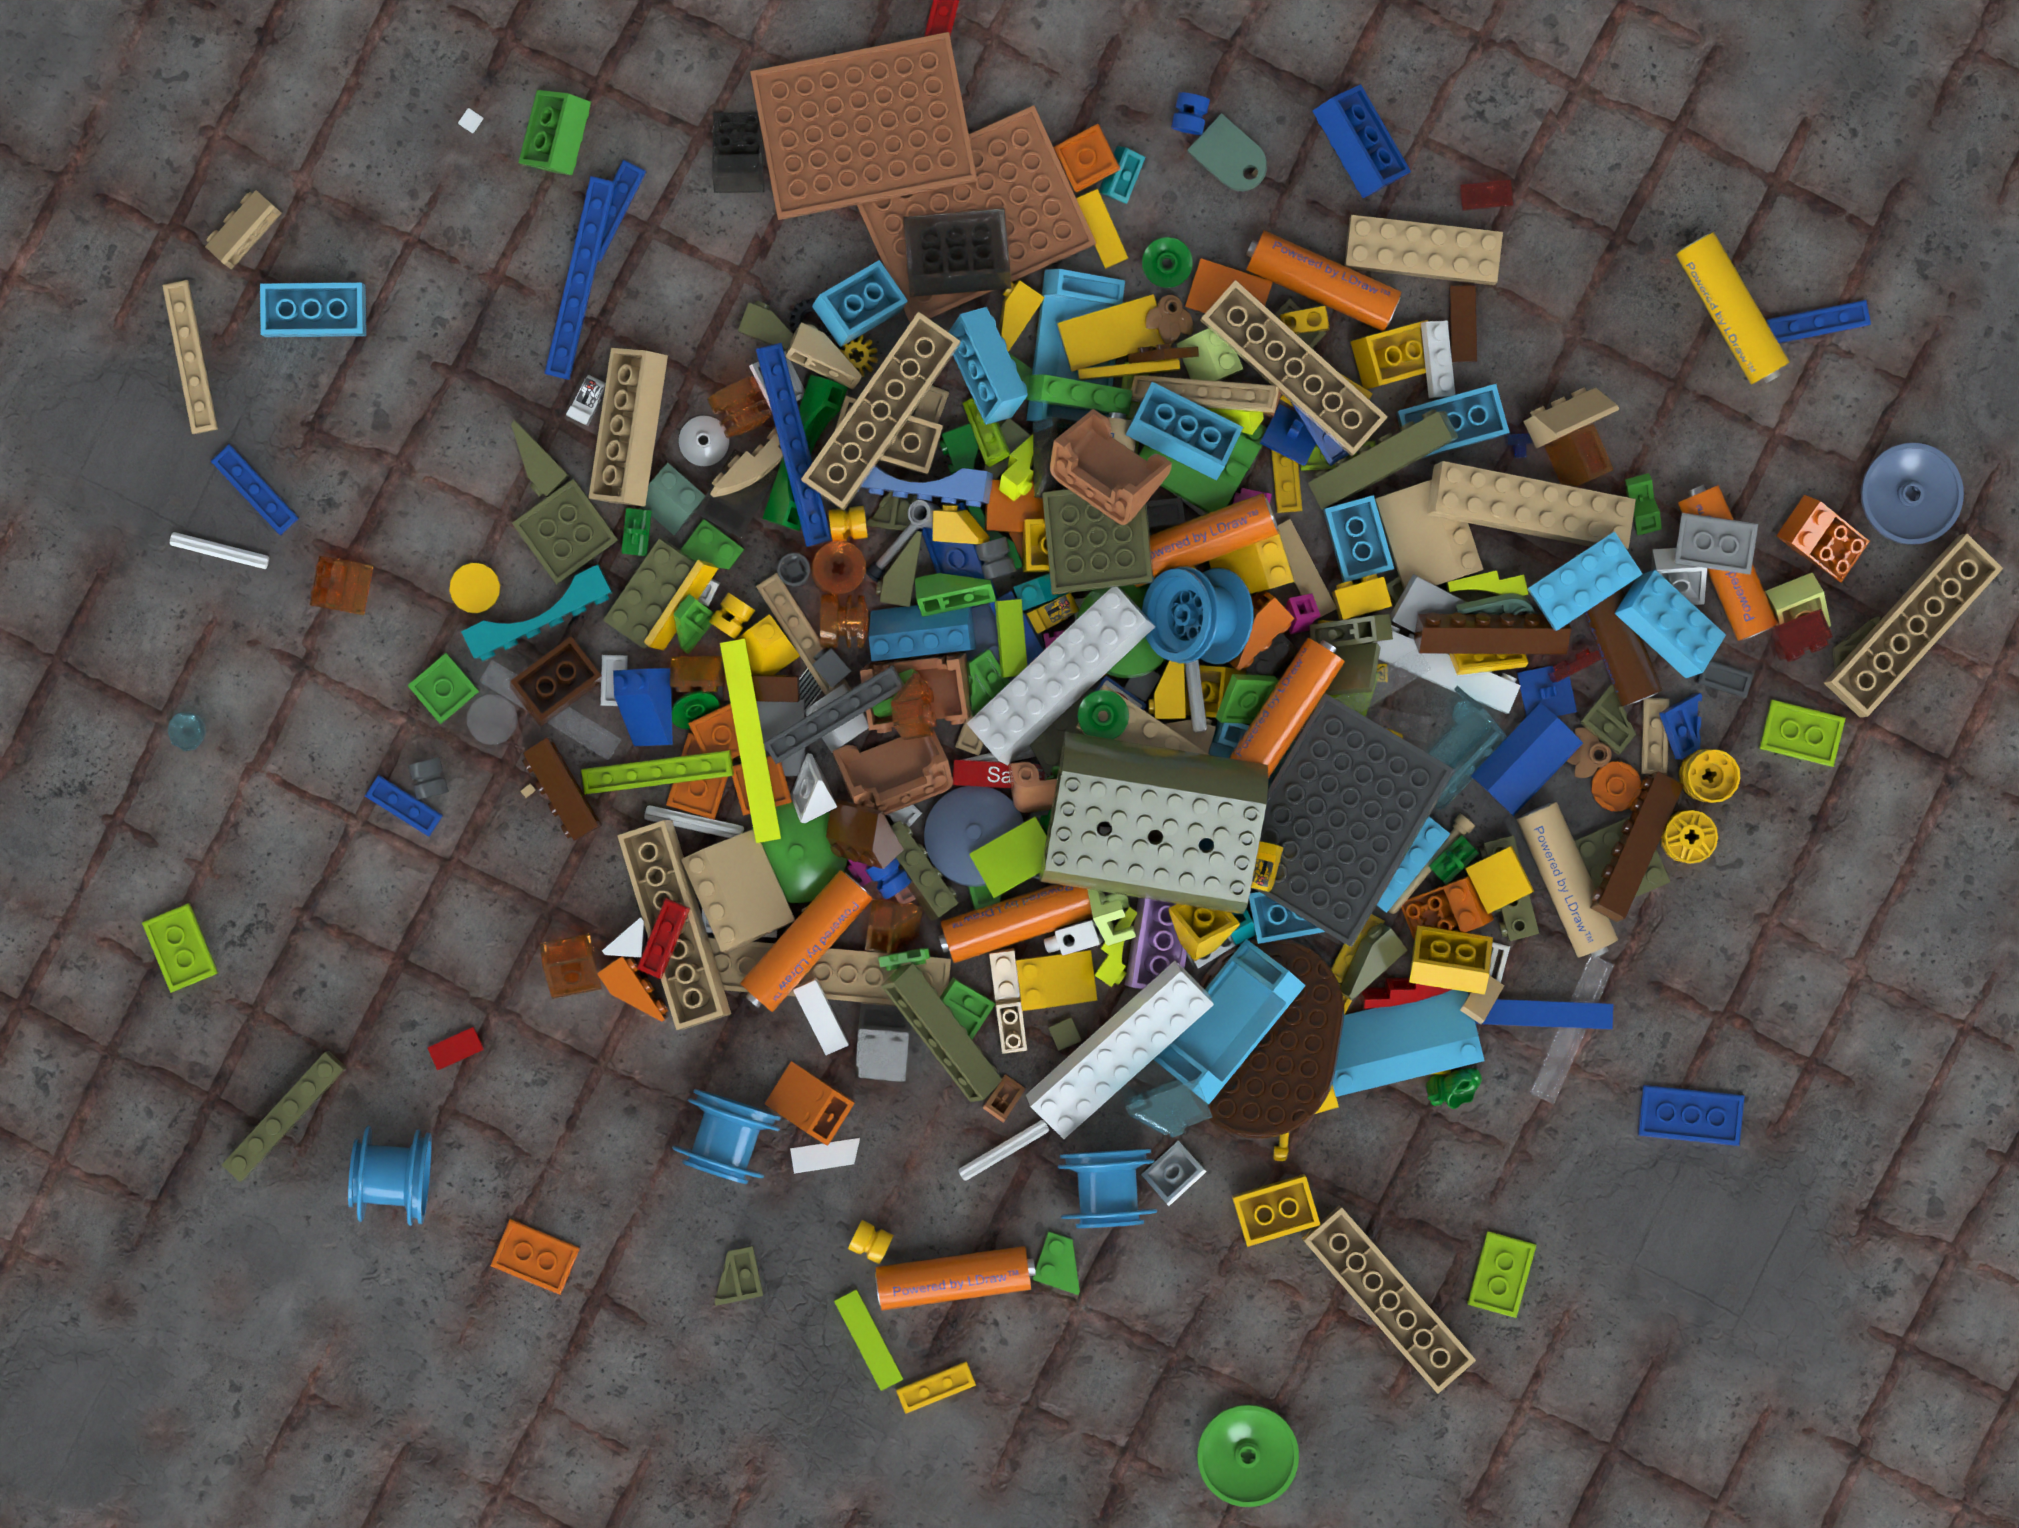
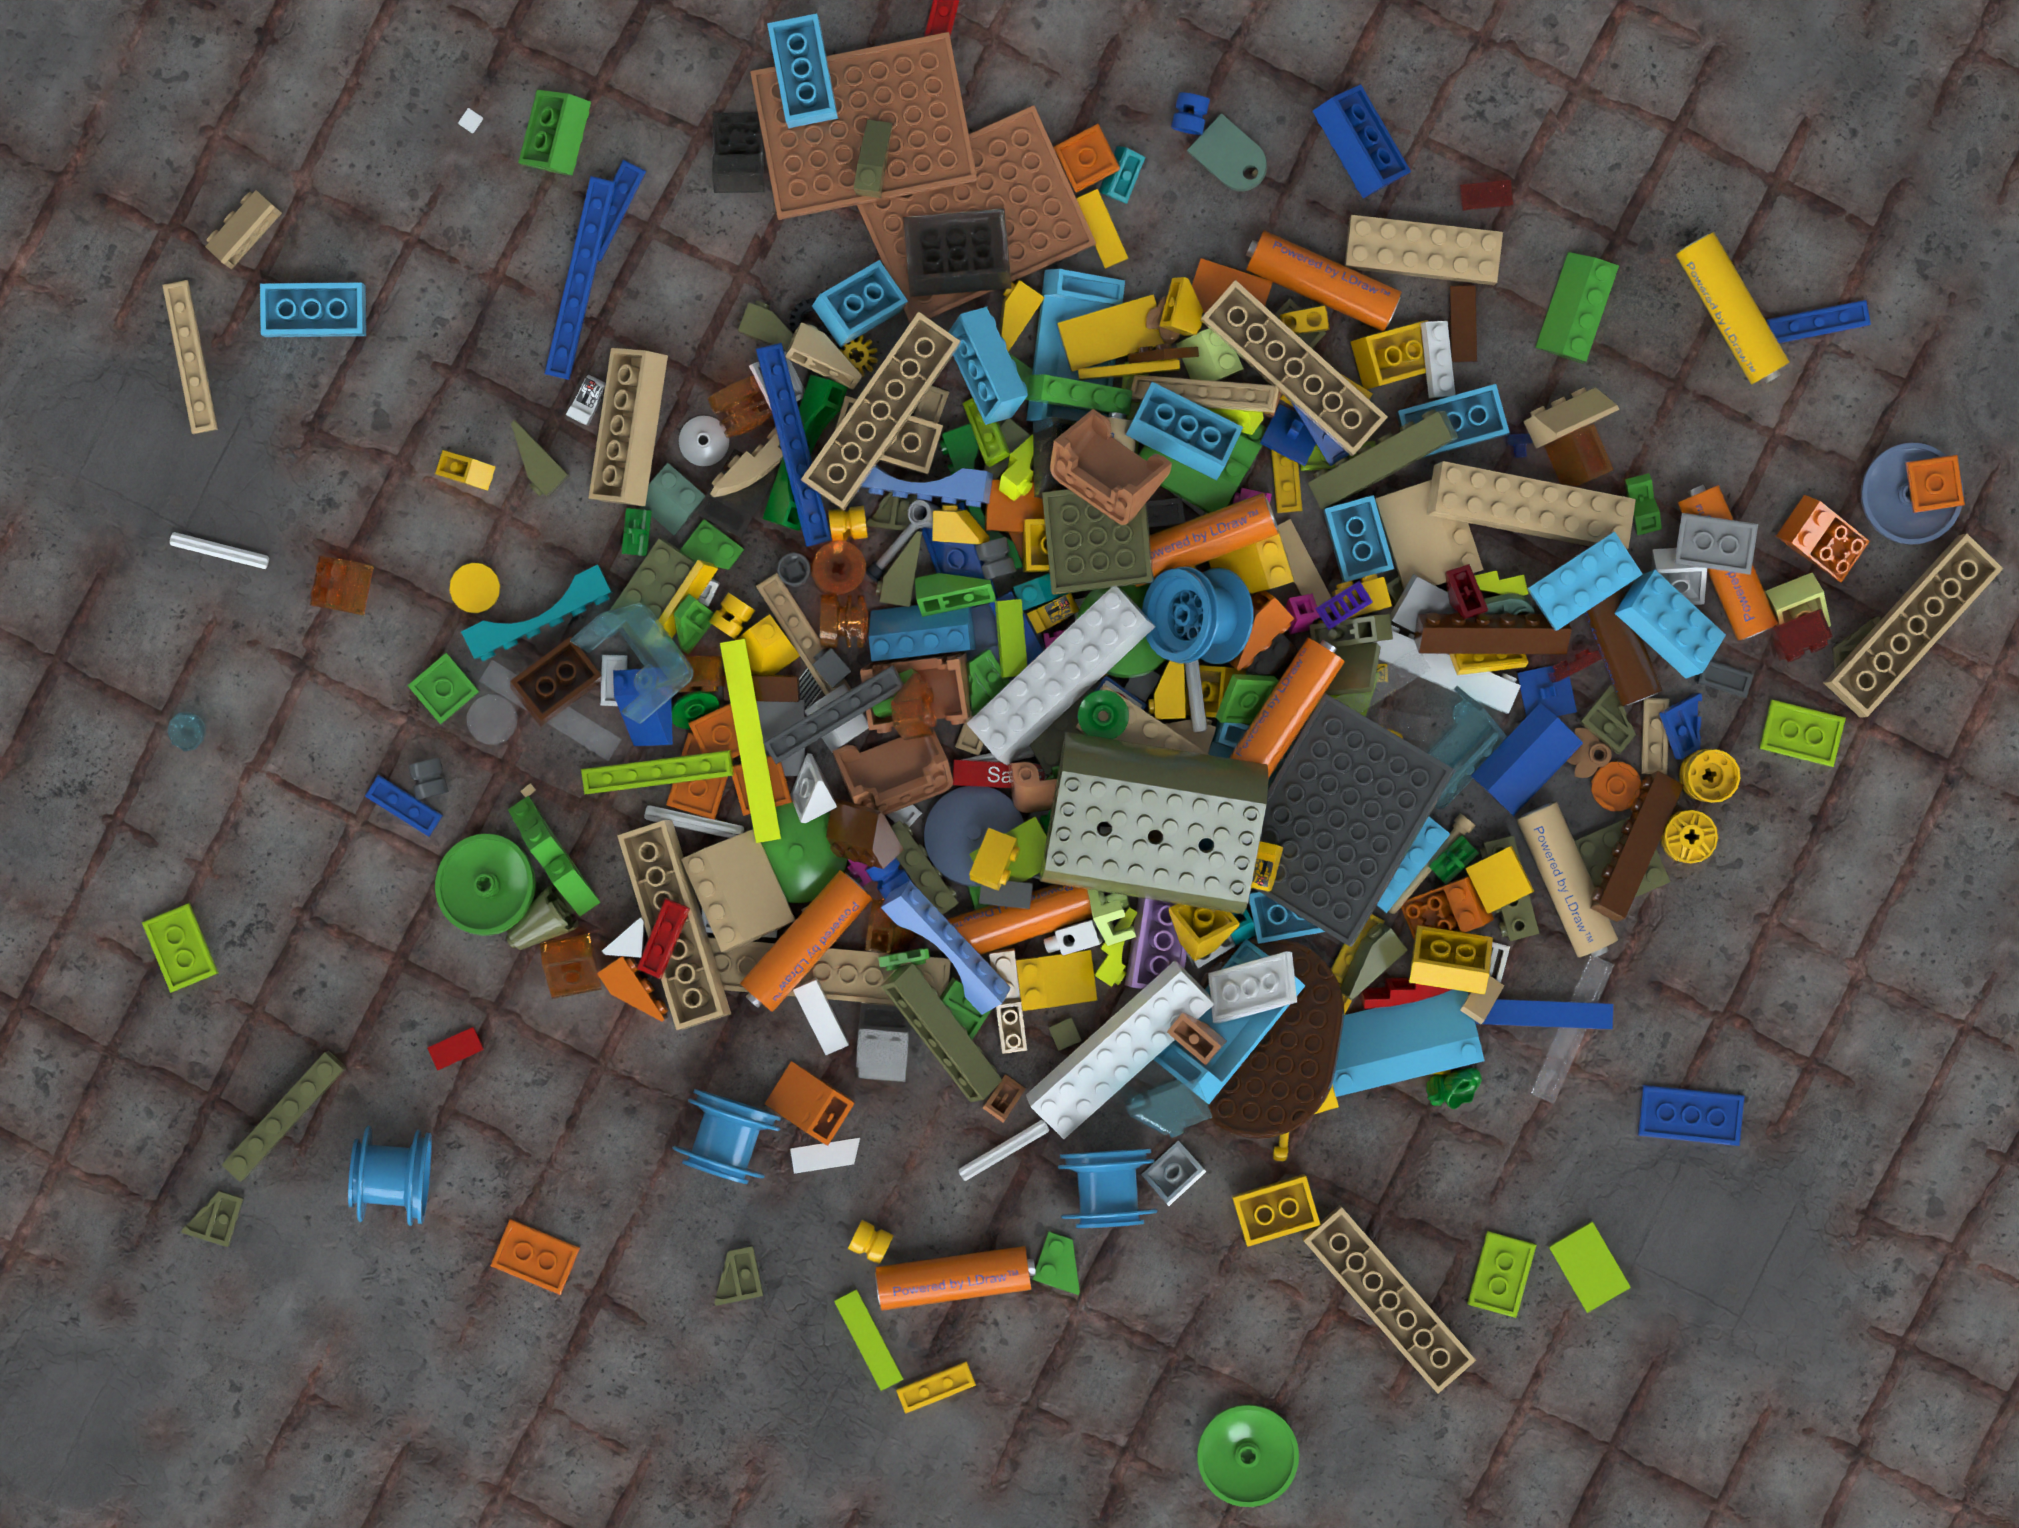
(217, 1219): none -> olive wing
(254, 489): blue tile -> none
(465, 470): none -> yellow slope
(485, 884): none -> bright green dish
(545, 919): none -> olive cone
(553, 857): none -> bright green arch
(562, 789): reddish brown slope -> none
(565, 531): olive plate -> none
(665, 665): none -> clear light blue windscreen
(802, 70): none -> medium azure brick
(873, 159): none -> olive slope
(915, 912): none -> medium blue arch
(994, 859): none -> yellow brick
(1010, 895): none -> dark grey tile
(1169, 249): green dish -> none
(1182, 308): none -> yellow slope
(1197, 1037): none -> nougat slope
(1252, 987): none -> white tile
(1362, 594): none -> dark purple slope
(1464, 592): none -> dark red slope
(1577, 307): none -> bright green slope
(1589, 1267): none -> lime tile
(1935, 483): none -> orange tile

